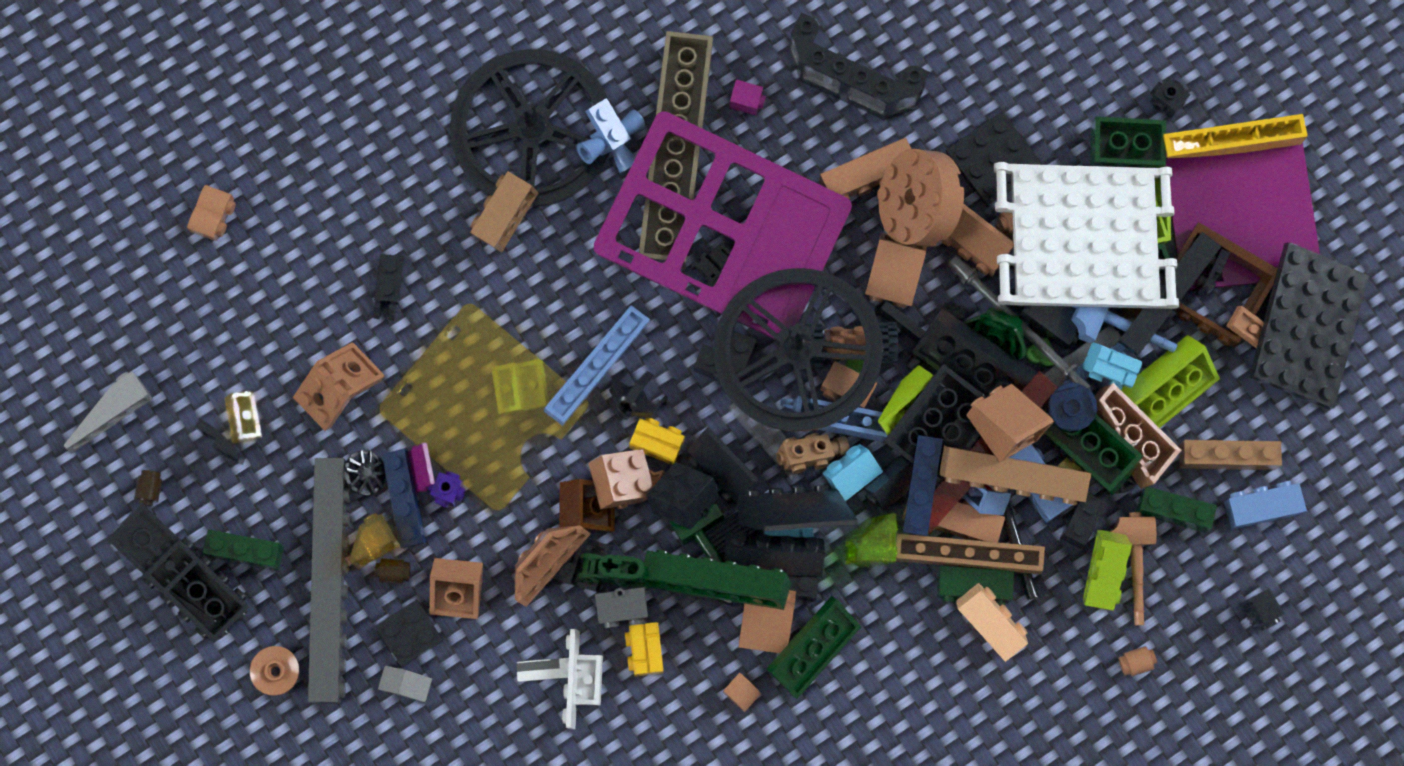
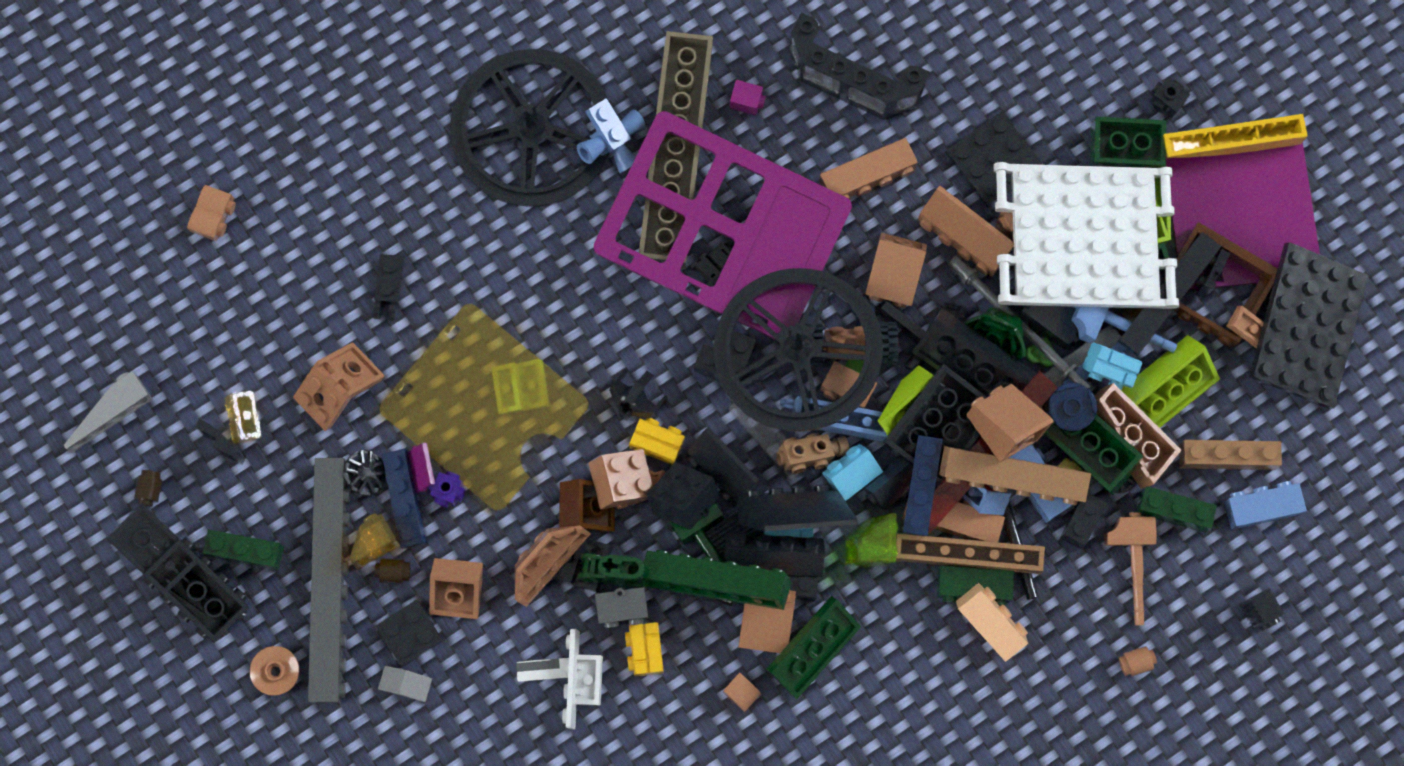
(503, 211): medium nougat brick -> none
(596, 365): medium blue plate -> none
(920, 197): nougat brick -> none
(1107, 570): lime wedge -> none

